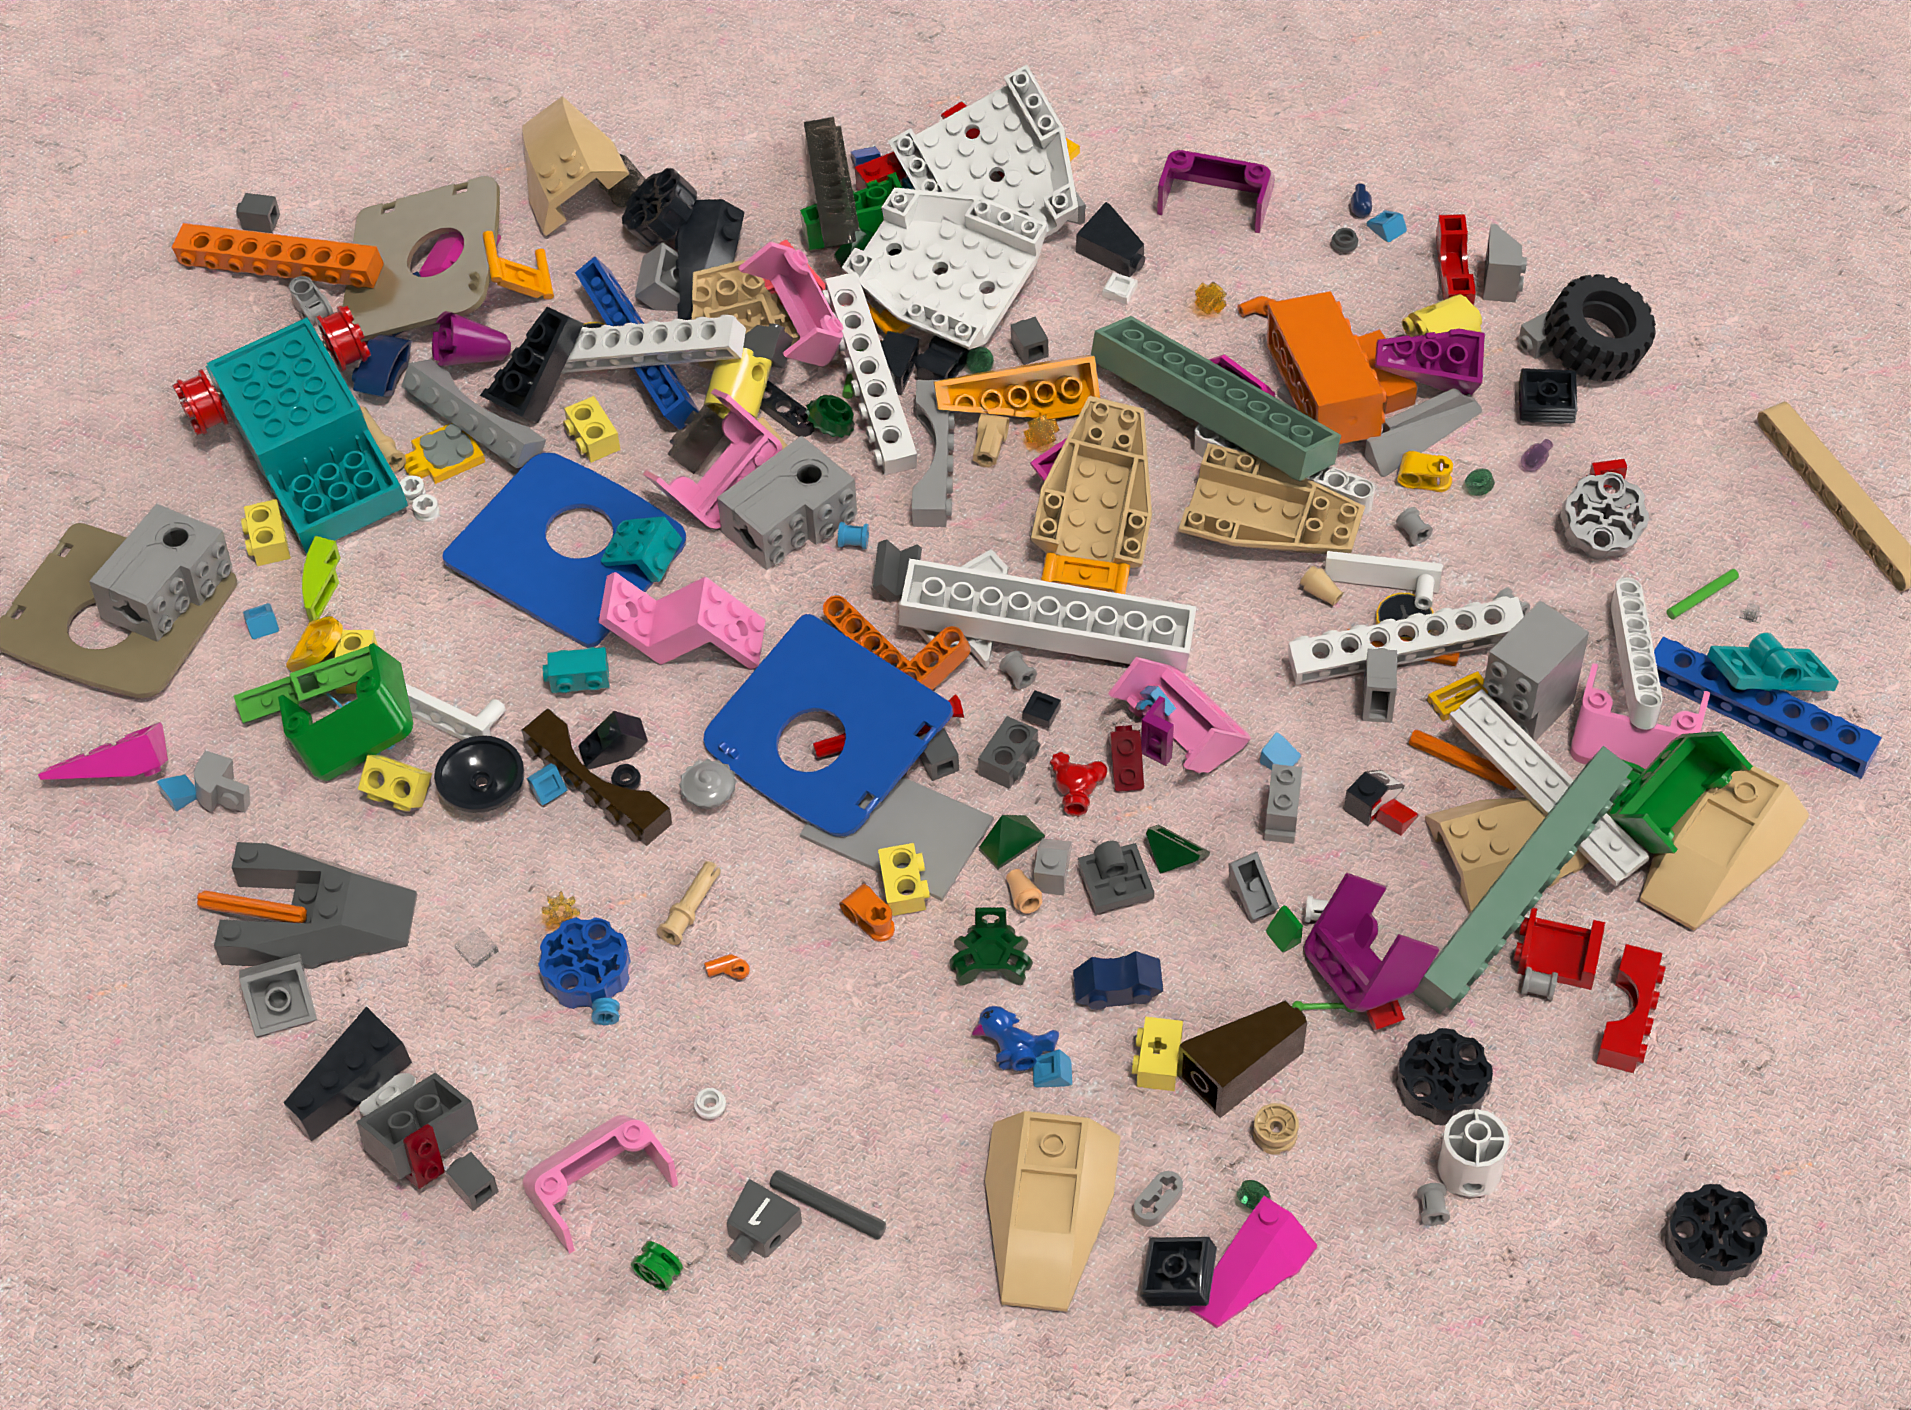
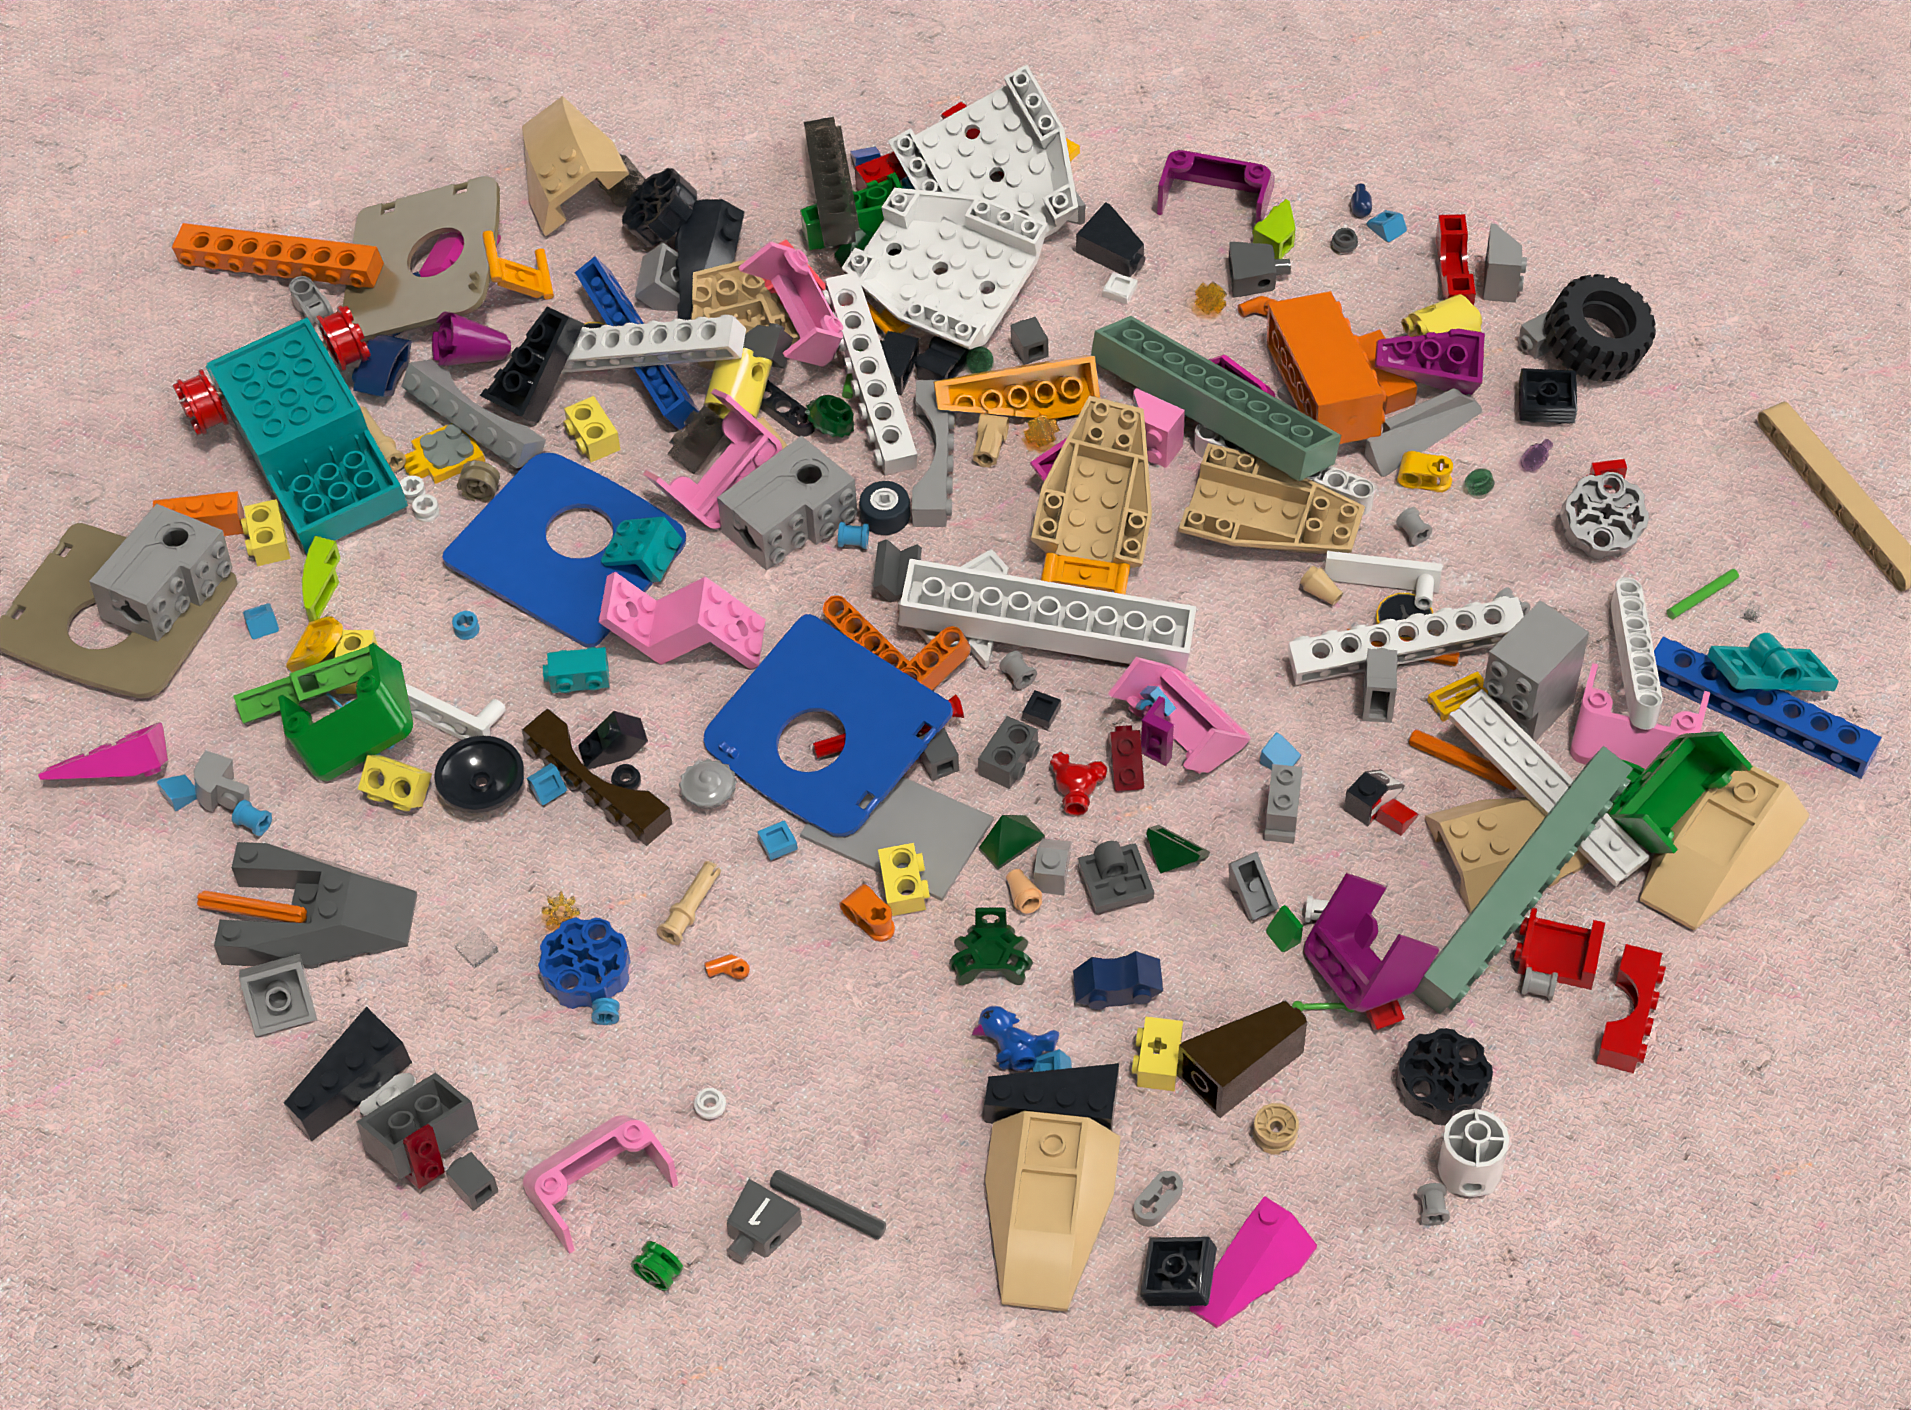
(217, 510): none -> orange brick
(251, 817): none -> dark azure bush
(258, 213): dark grey brick -> none
(465, 632): none -> dark azure bush
(478, 481): none -> dark tan wheel
(777, 840): none -> dark azure plate
(884, 507): none -> black wheel
(1068, 1091): none -> black wedge
(1163, 427): none -> bright pink slope
(1251, 1193): clear green tile -> none
(1254, 268): none -> dark grey torso
(1277, 229): none -> lime slope
(1734, 1253): black connector -> none

